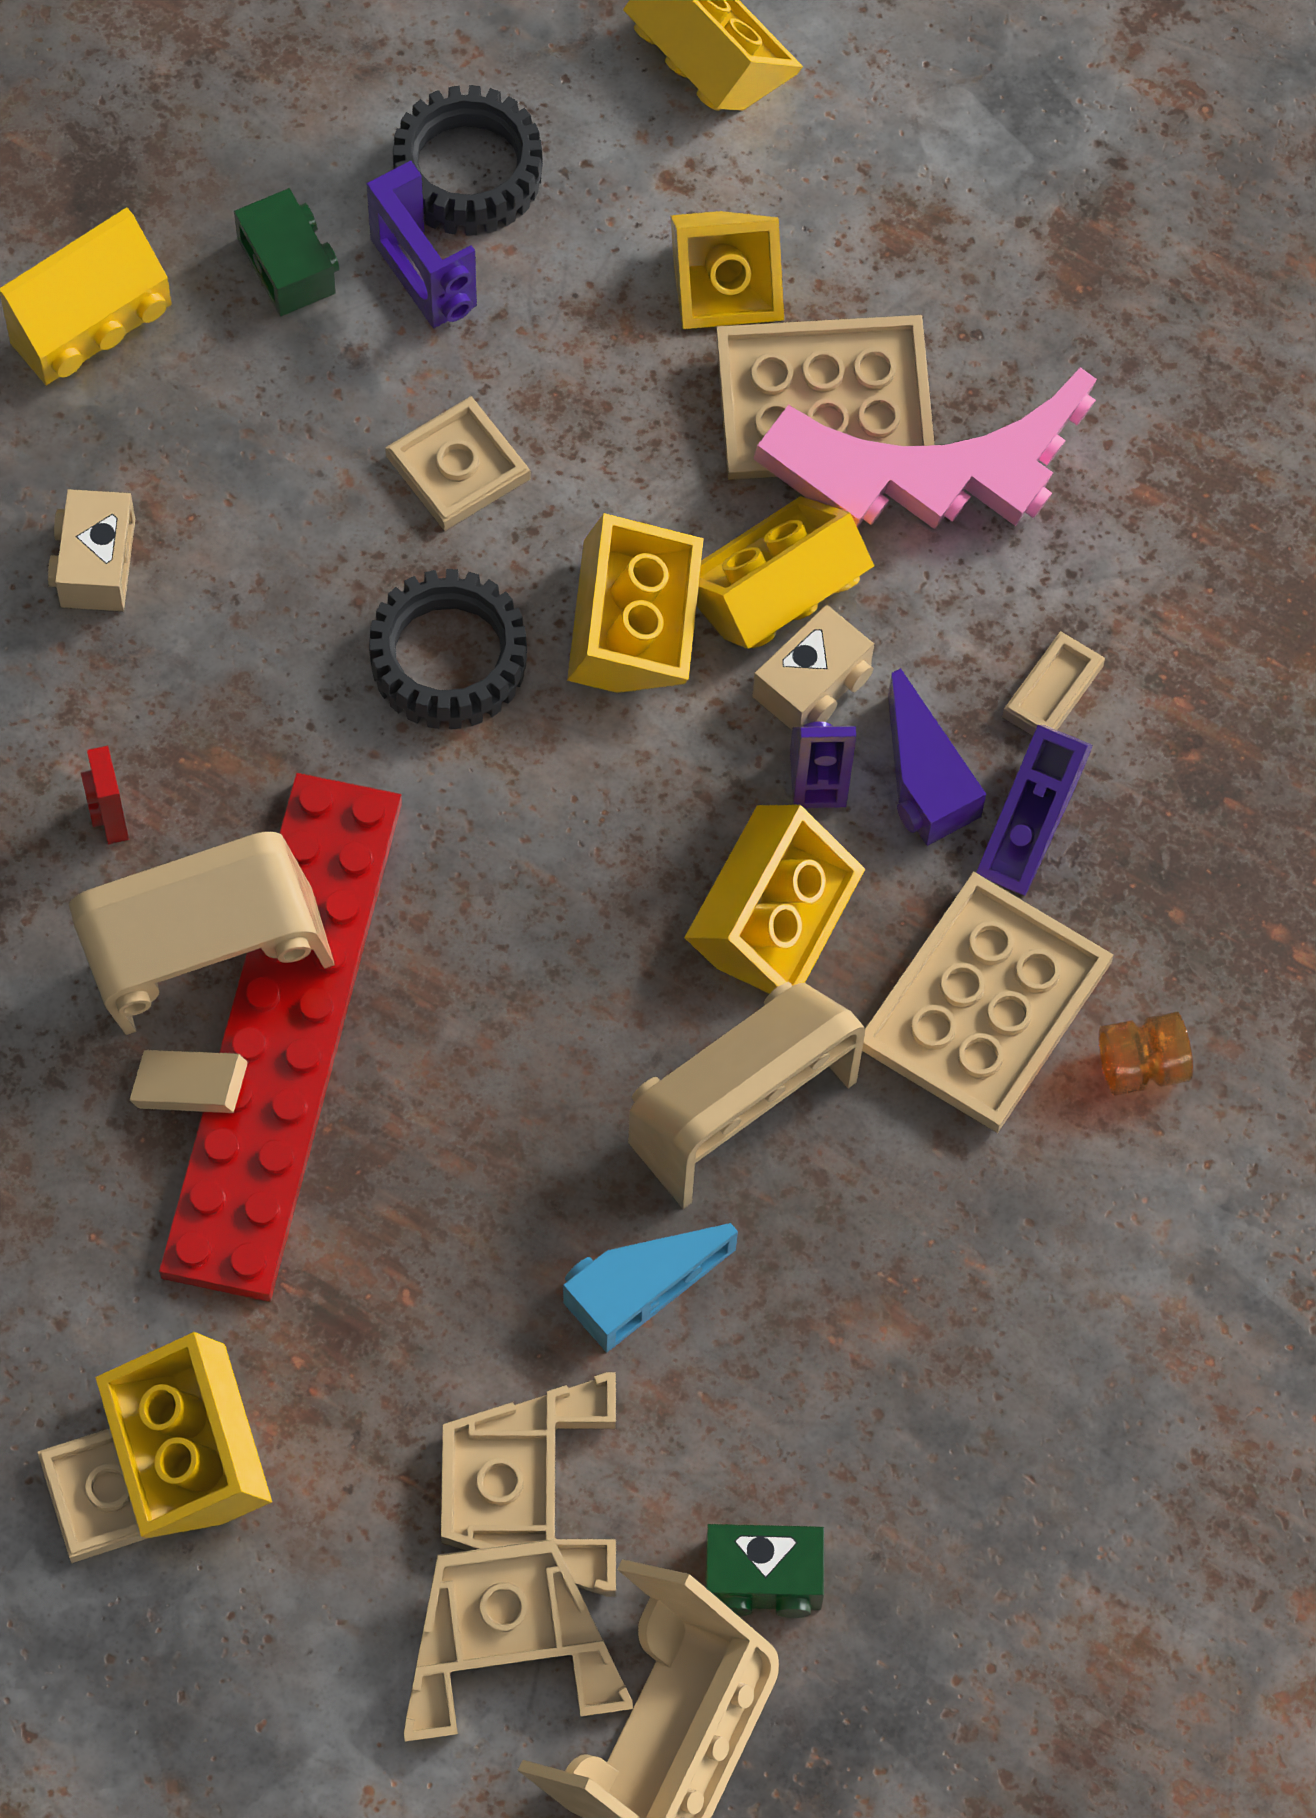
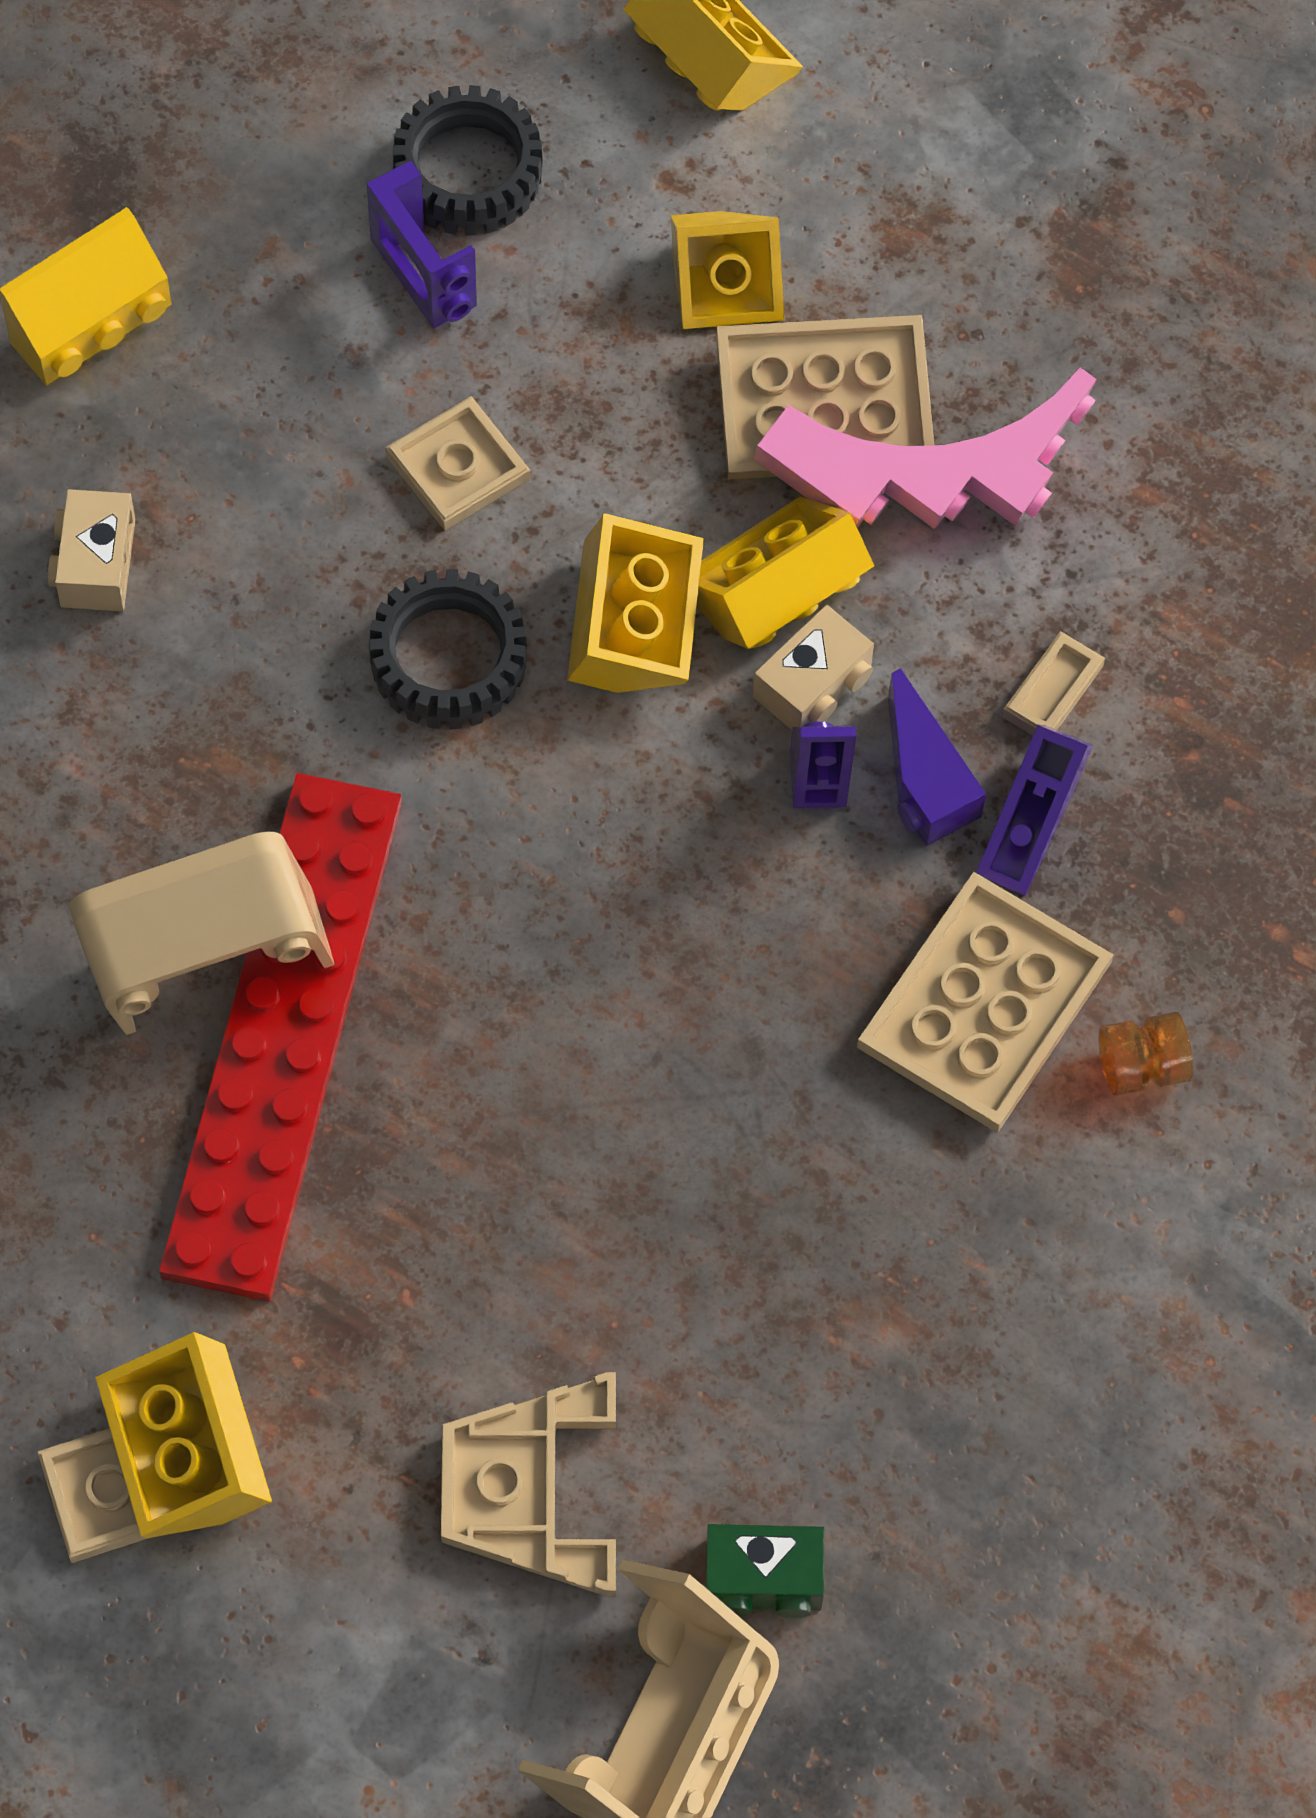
(104, 796): red plate -> none
(188, 1081): tan tile -> none
(286, 252): dark green brick -> none
(505, 1610): tan wing -> none
(639, 1280): dark azure slope -> none
(739, 1080): tan windscreen -> none
(775, 899): yellow slope -> none

